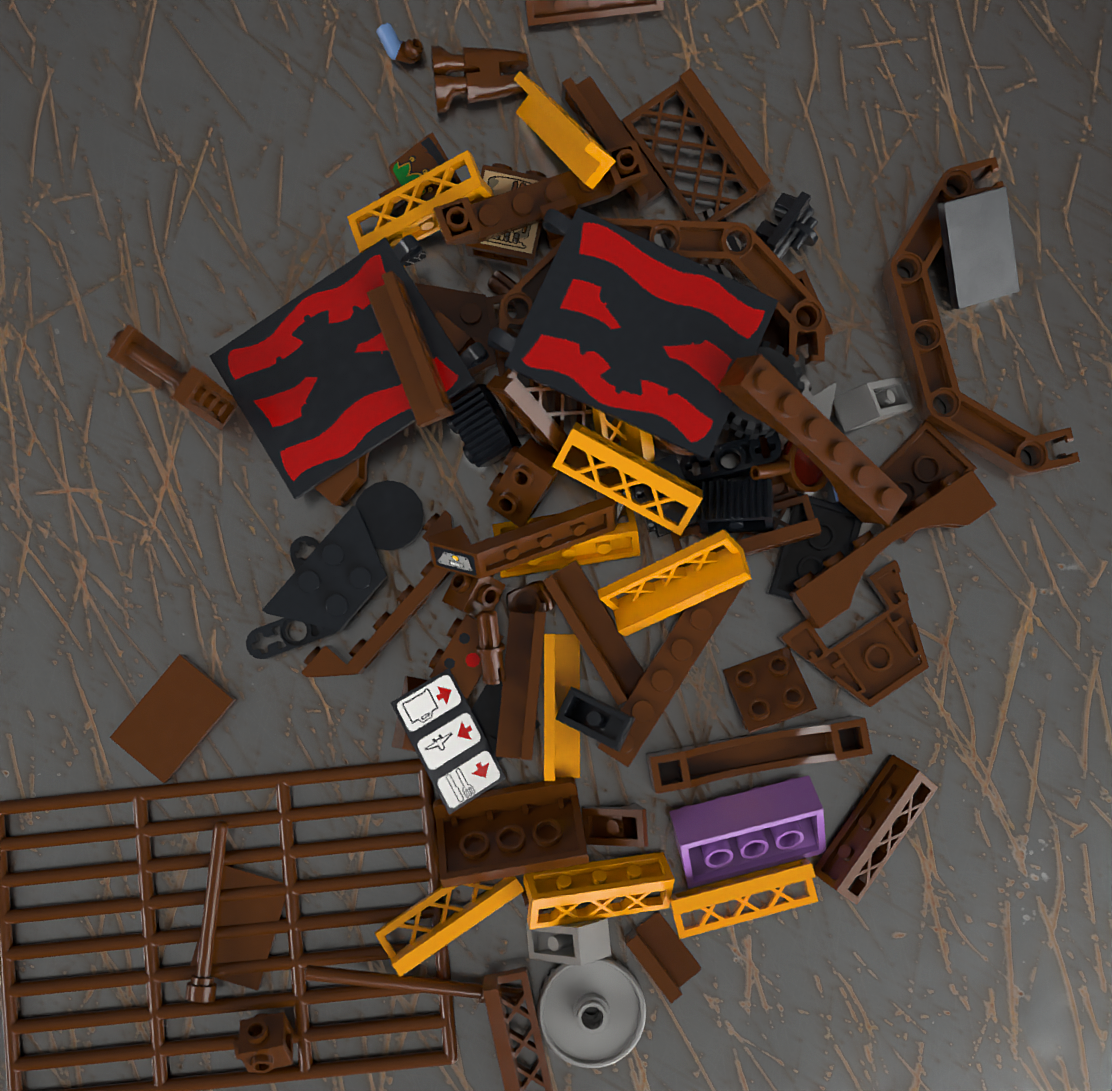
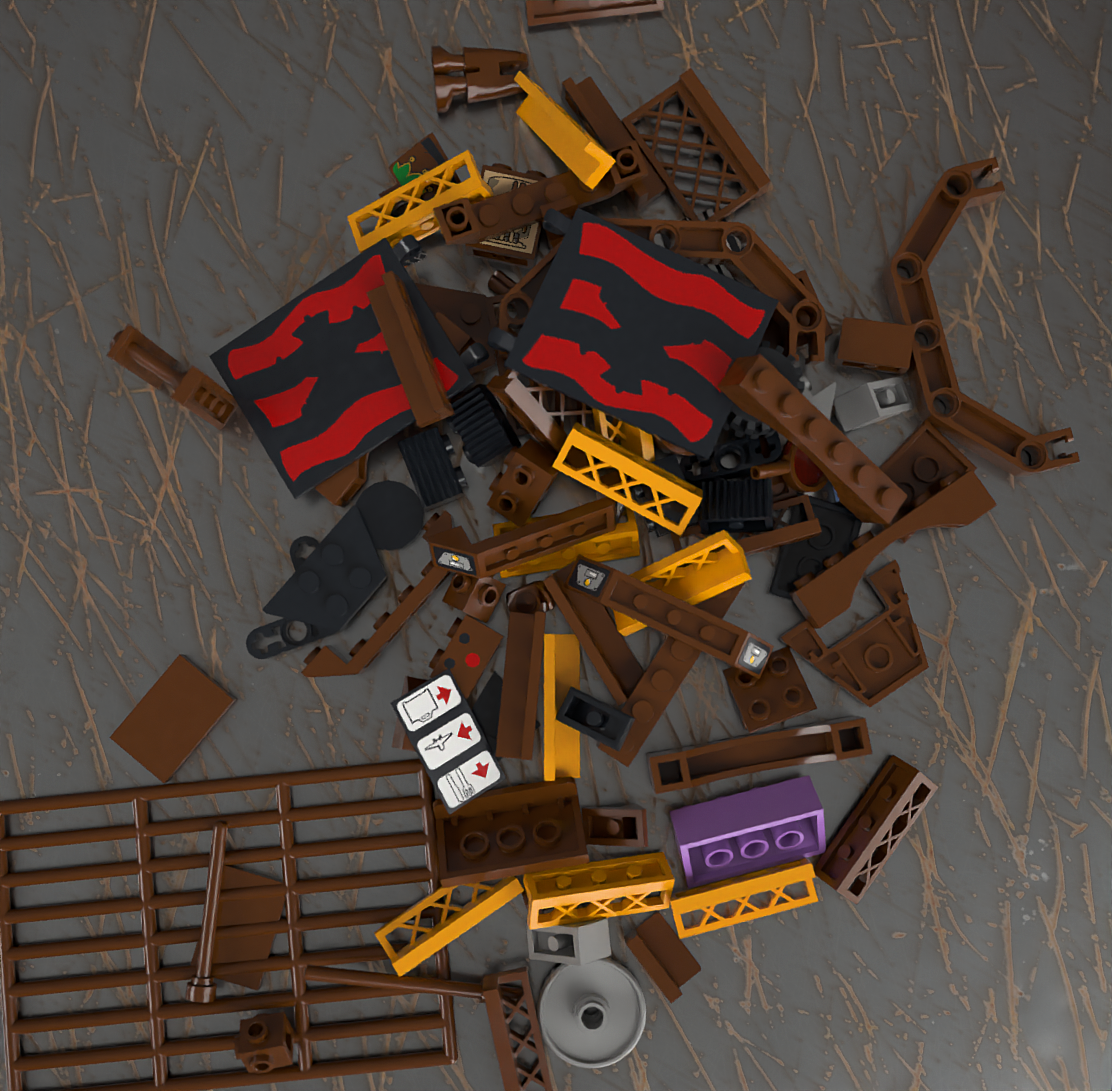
(398, 50): arm -> none
(432, 469): none -> black brick
(490, 647): reddish brown axle -> none
(669, 615): none -> reddish brown slope
(794, 228): black hips -> none
(875, 345): none -> reddish brown panel
(978, 247): tile -> none

